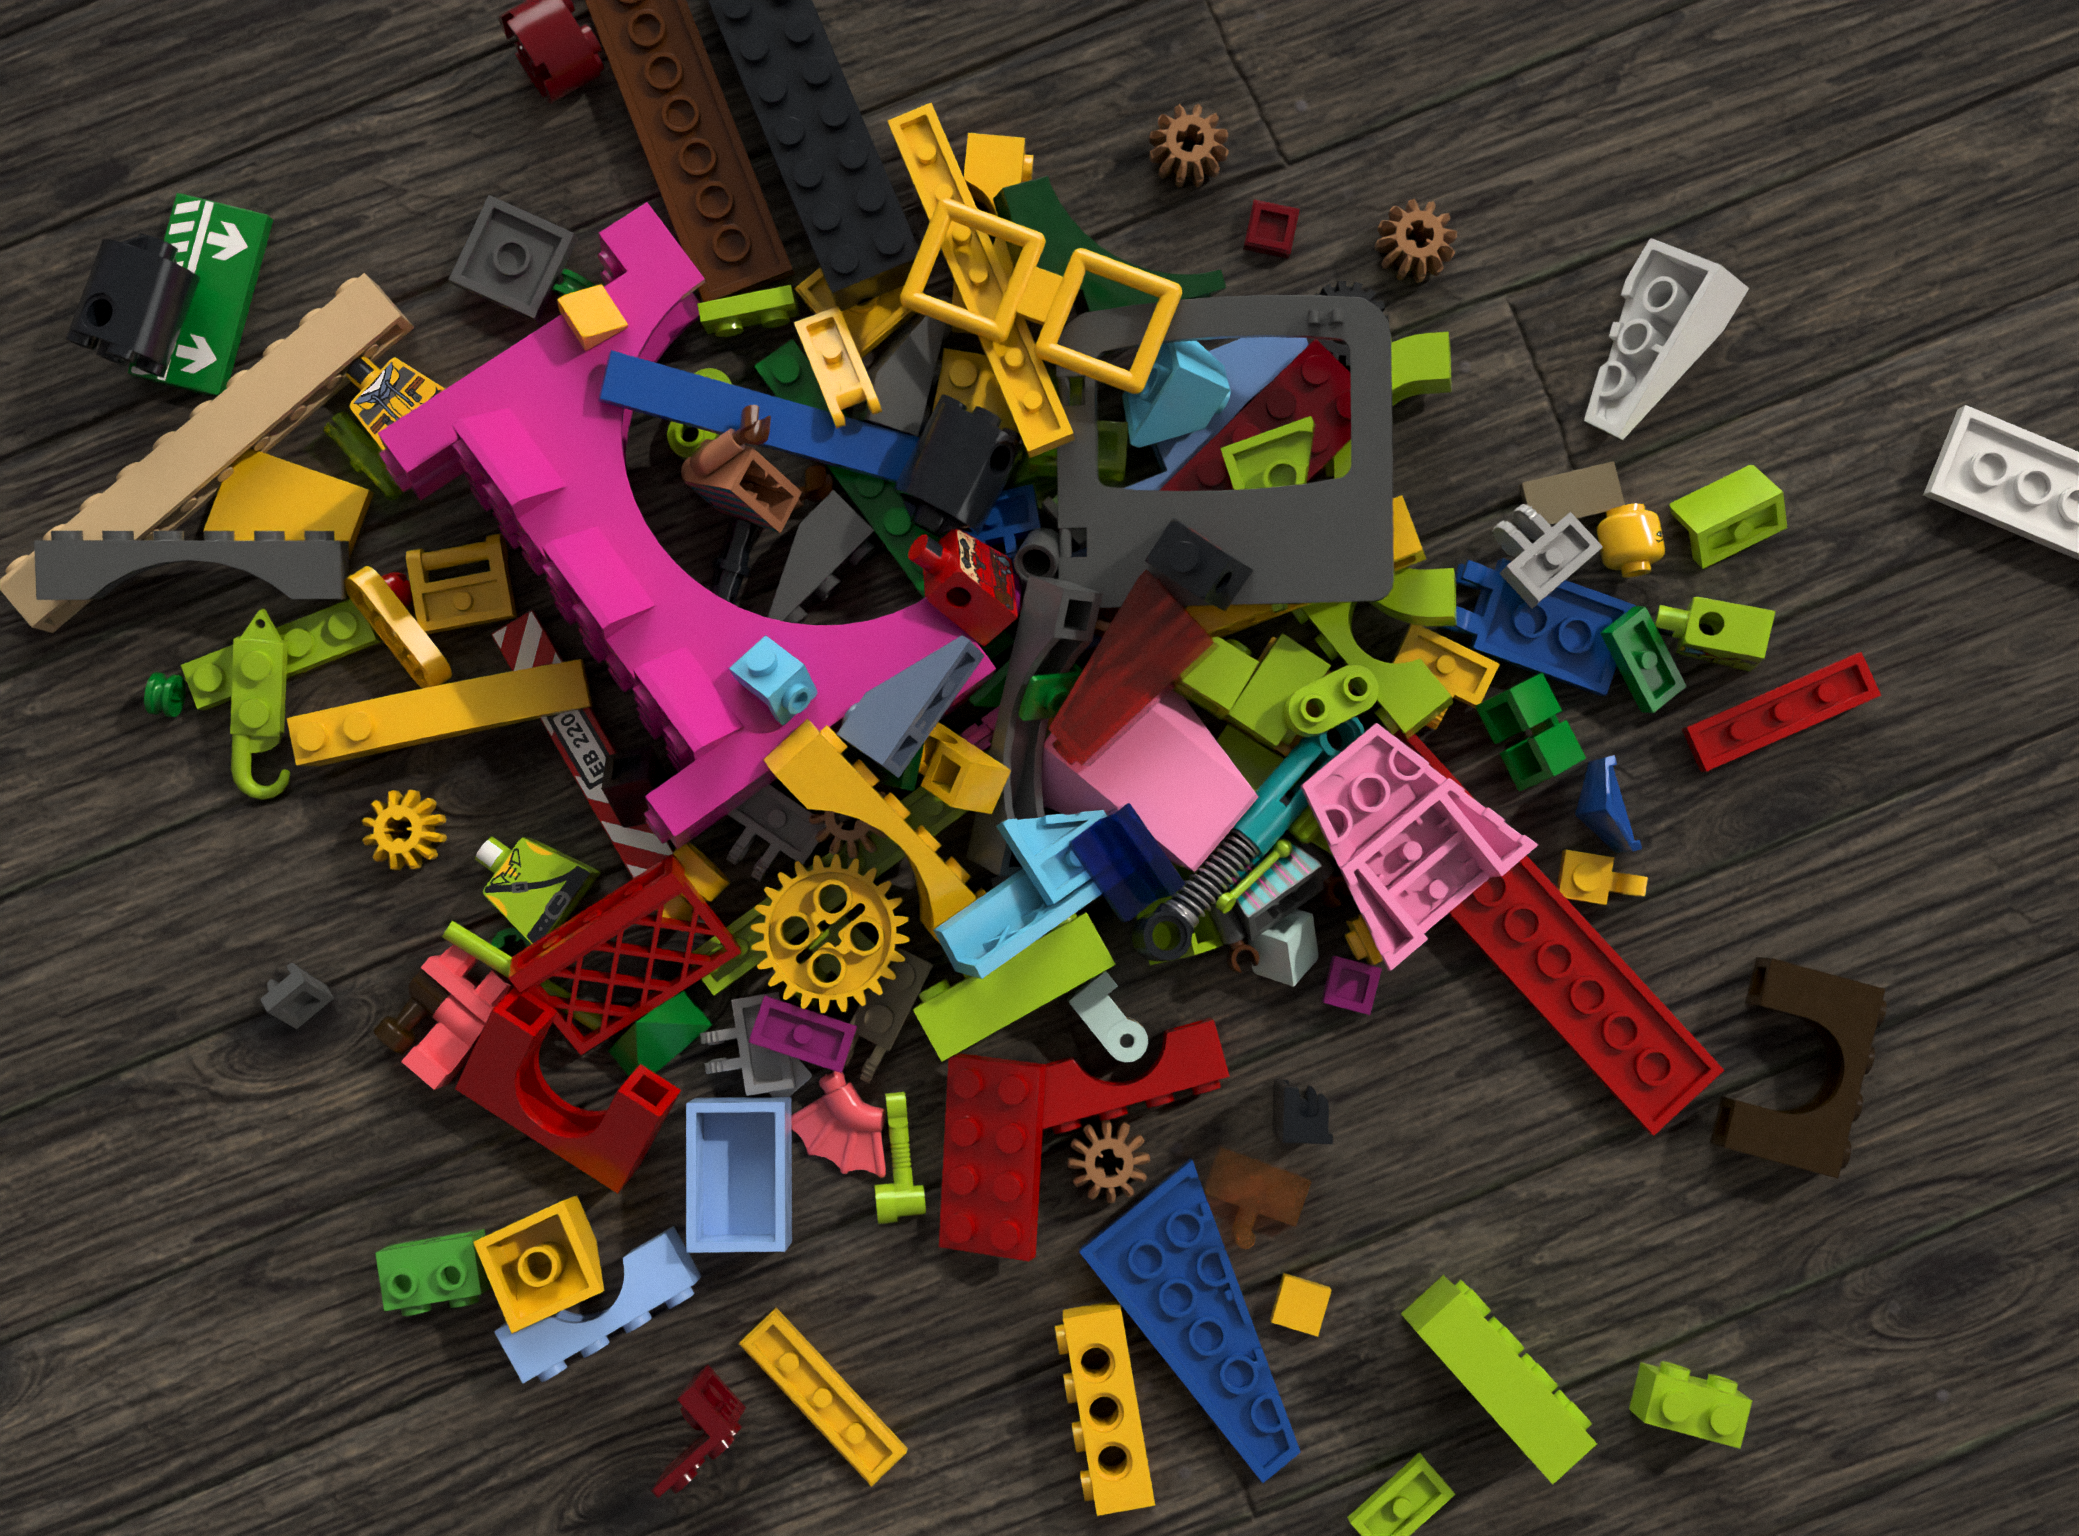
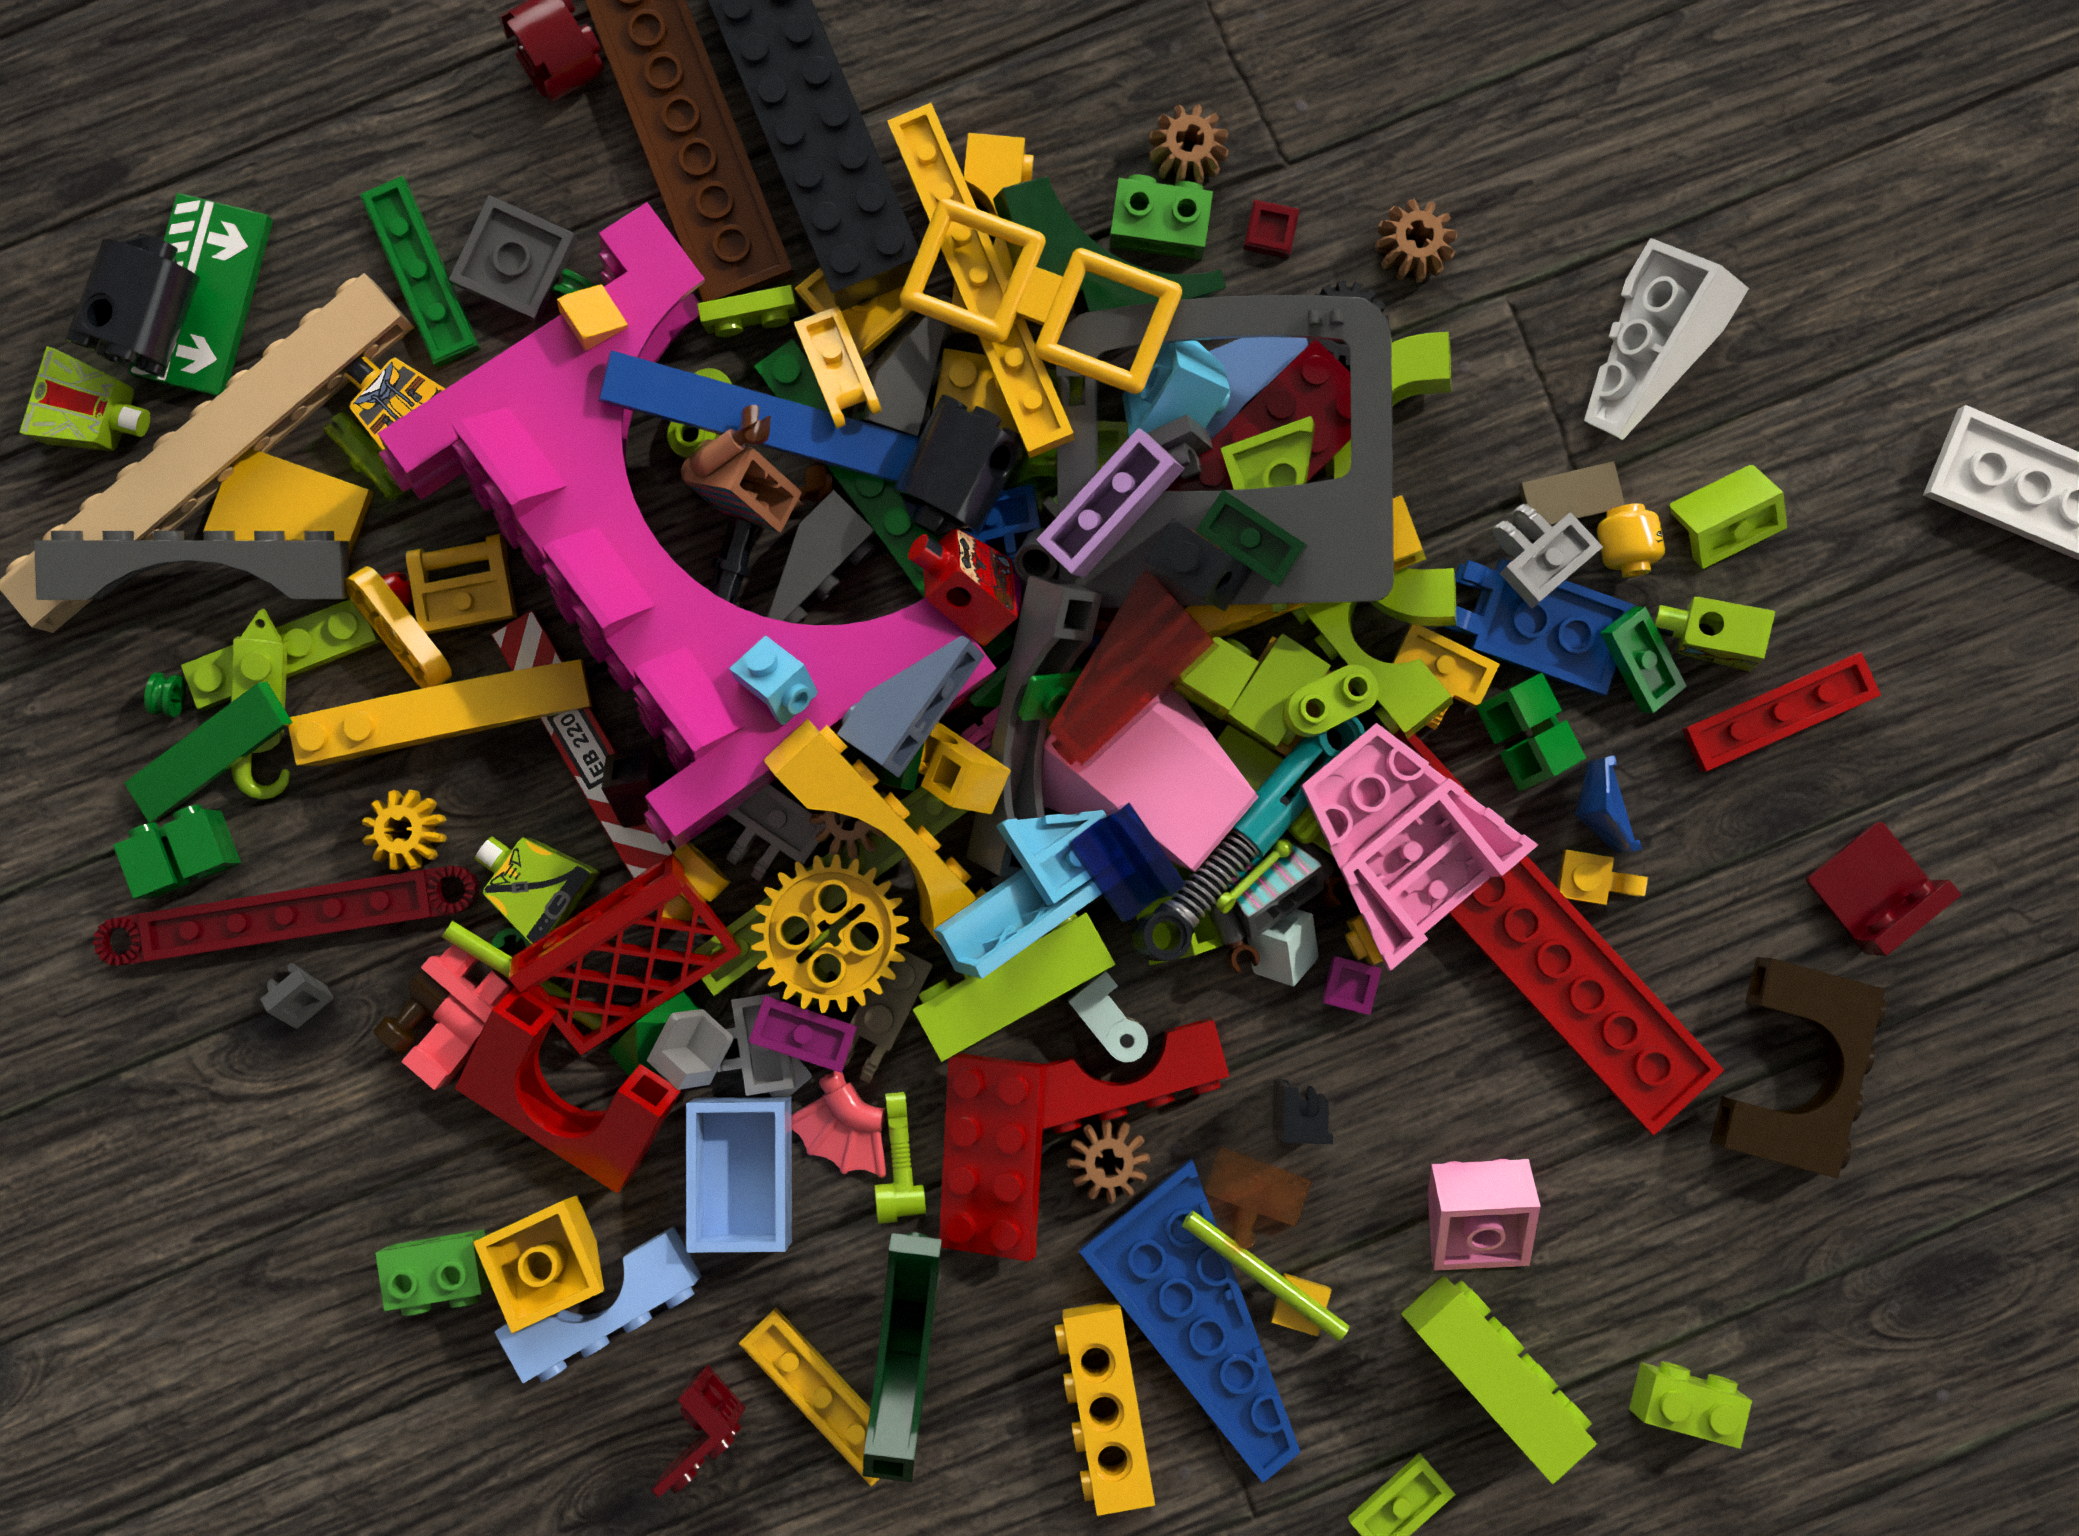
(80, 406): none -> lime torso
(168, 856): none -> green piece
(208, 752): none -> green tile
(285, 915): none -> dark red plate
(420, 271): none -> green tile
(690, 1049): none -> light grey panel
(902, 1357): none -> dark green arch
(1110, 504): none -> lavender brick
(1161, 217): none -> bright green brick
(1184, 442): none -> dark grey tile
(1251, 538): none -> dark green plate
(1265, 1276): none -> lime bar
(1482, 1214): none -> bright pink slope
(1879, 891): none -> dark red bracket

